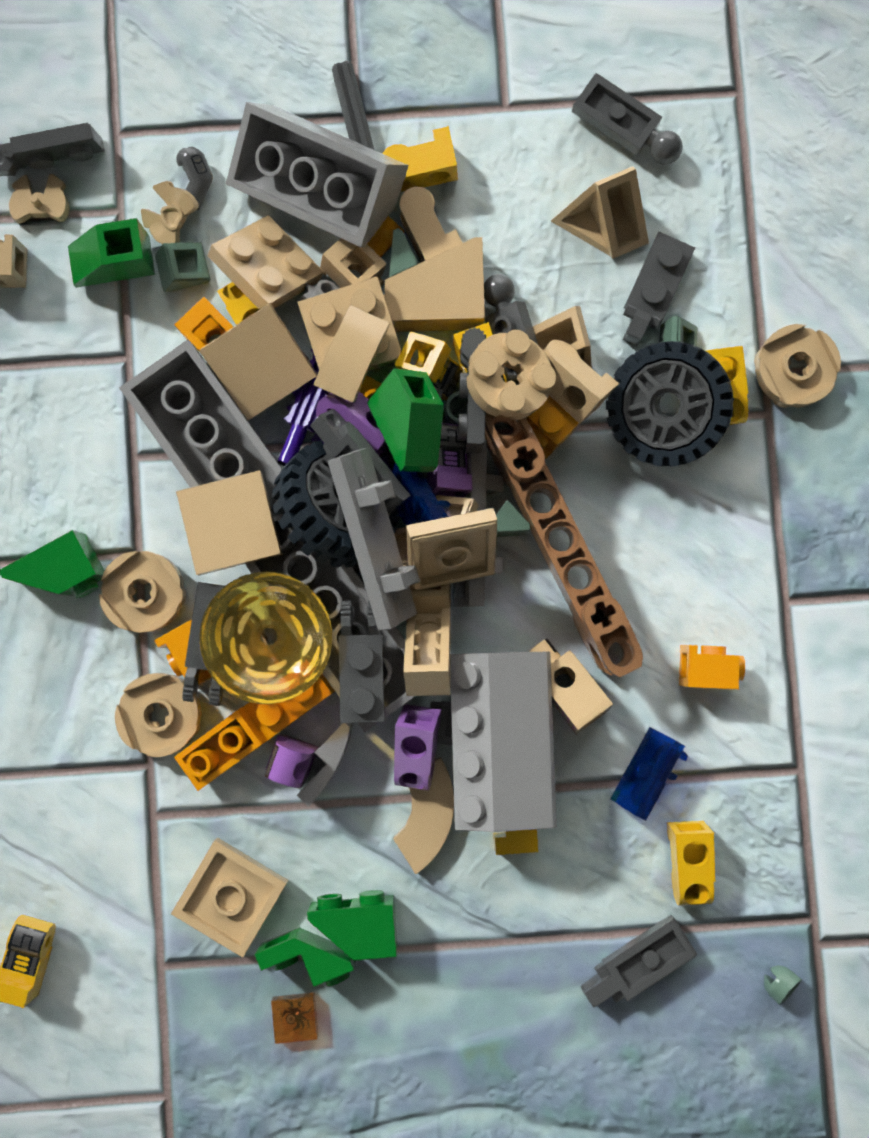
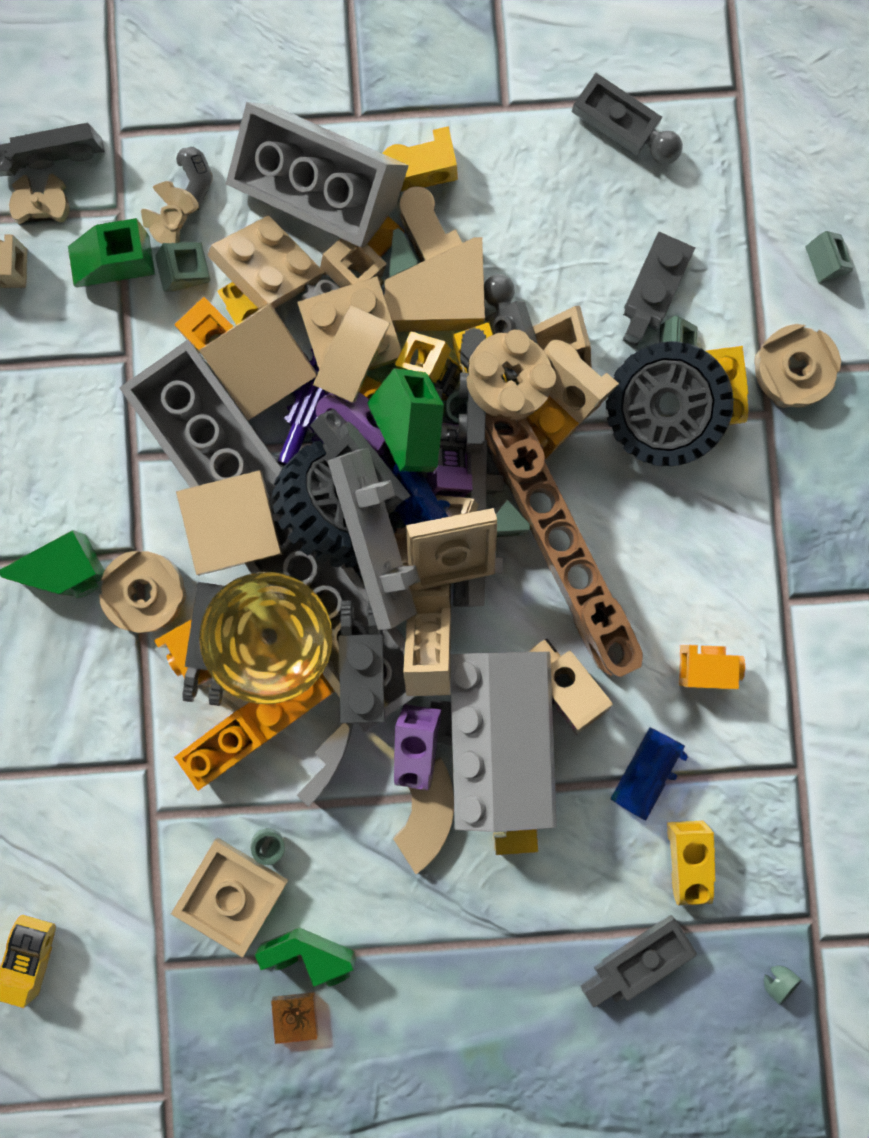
(148, 736): tan plate -> none
(274, 850): none -> sand green hinge
(290, 761): medium lavender leg -> none
(351, 103): dark grey axle -> none
(359, 925): green slope -> none
(608, 215): tan slope -> none
(829, 256): none -> sand green slope

